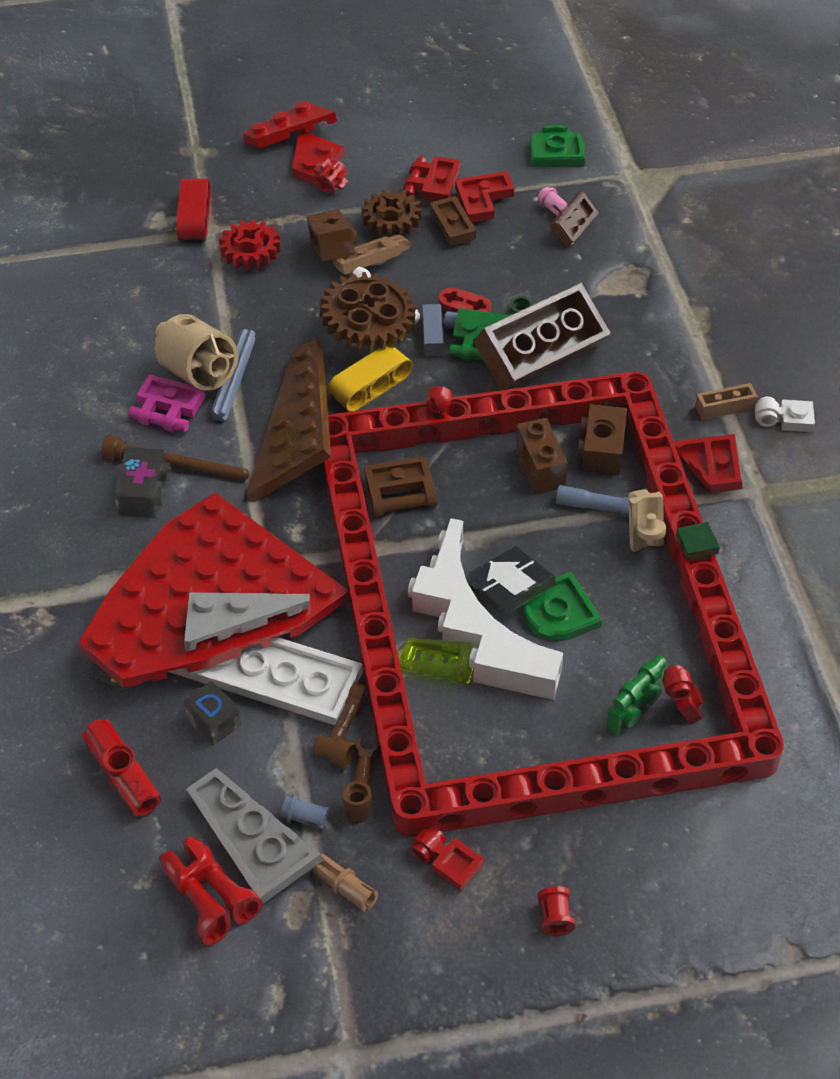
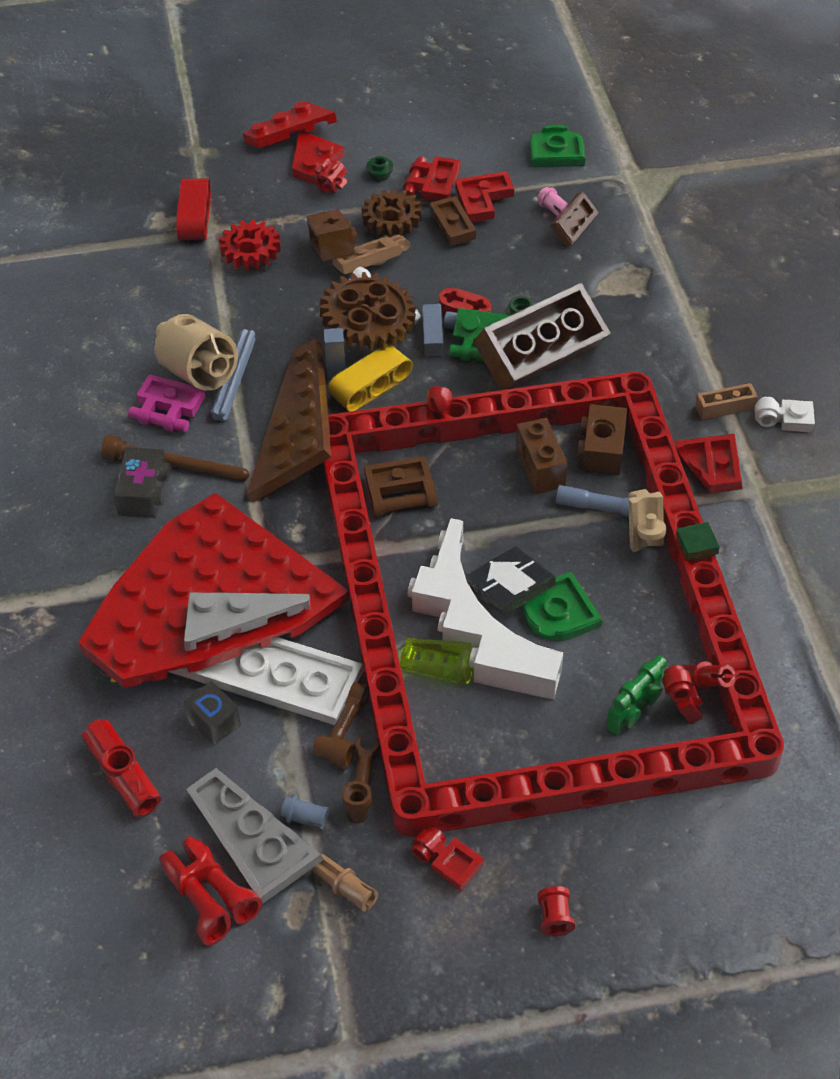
(334, 352): none -> sand blue piece
(379, 168): none -> dark green plate
(707, 675): none -> red axle

